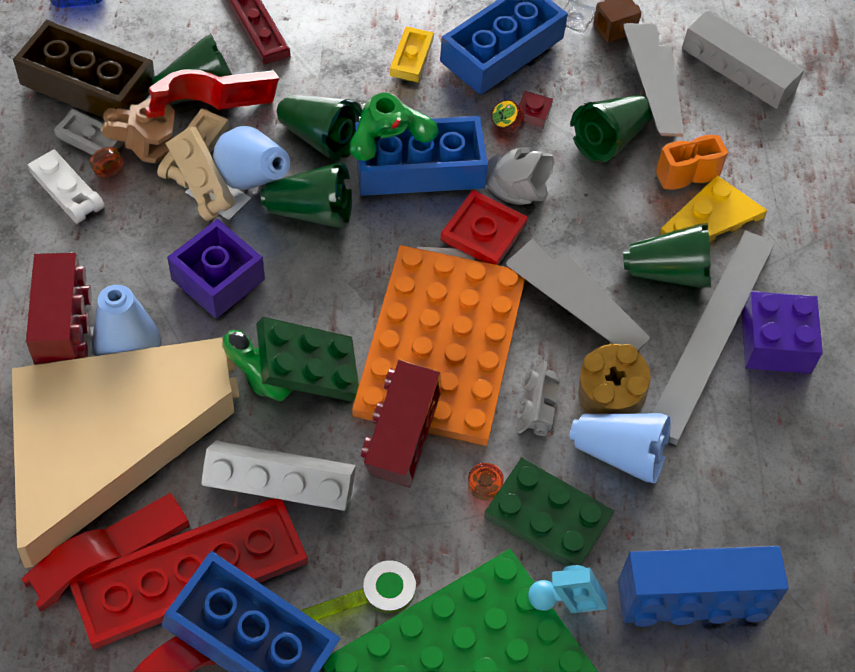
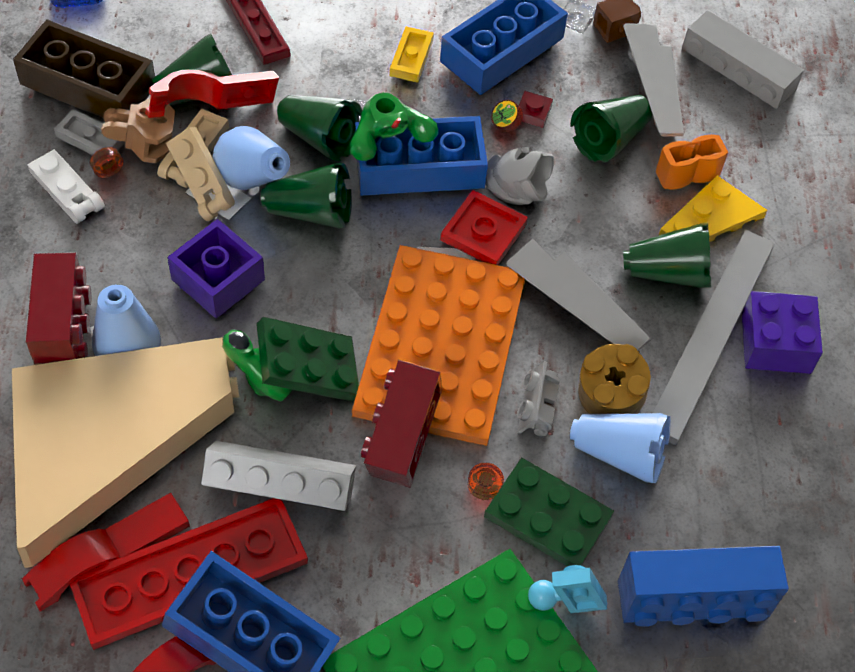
(386, 587): piece -> none

